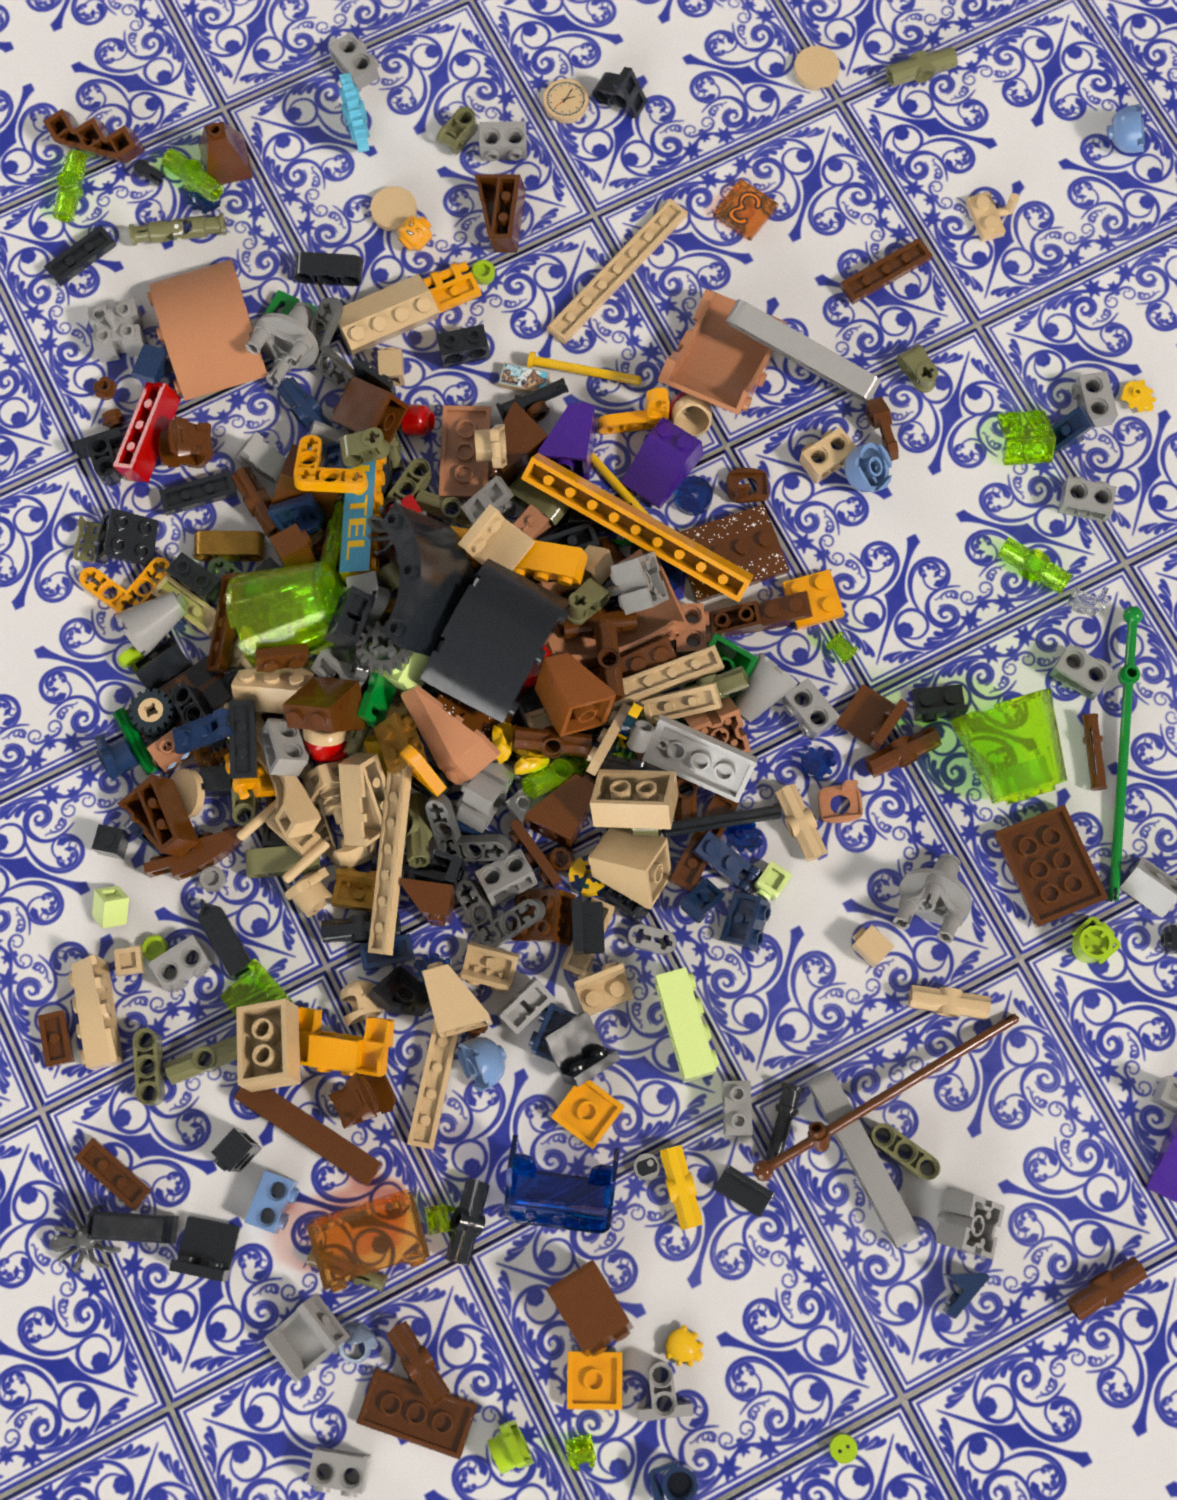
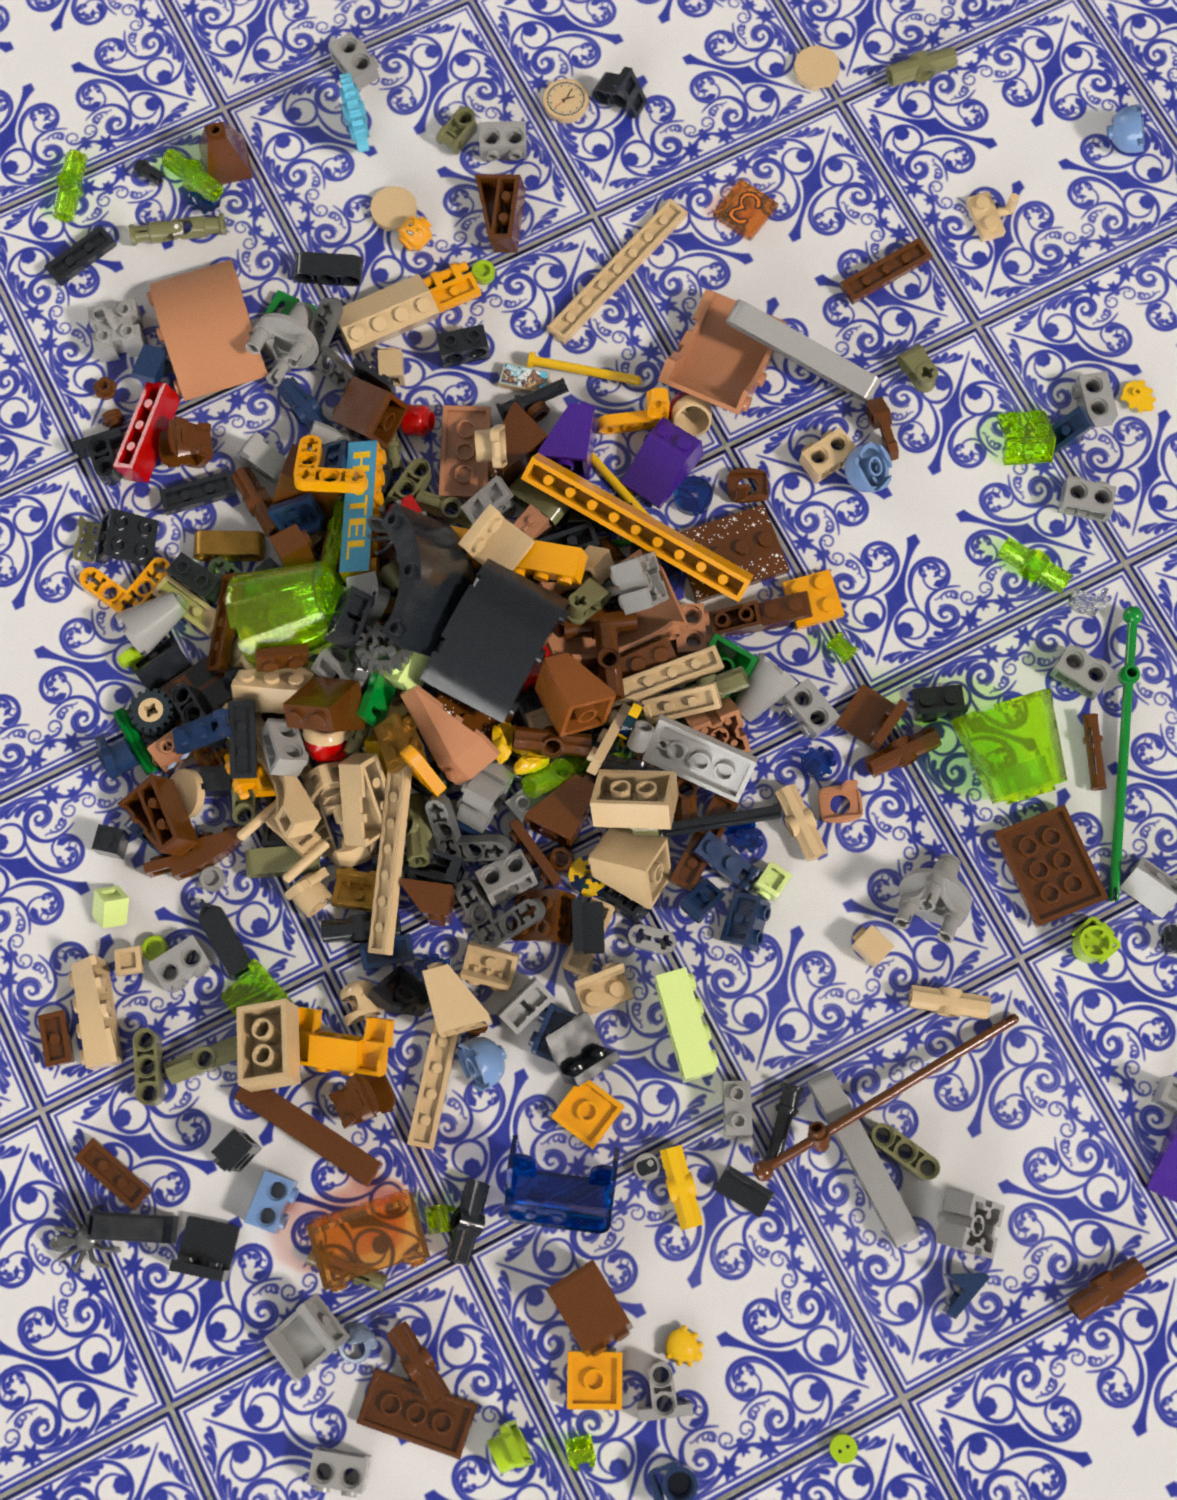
(94, 137): reddish brown brick -> none
(361, 447): olive piece -> none

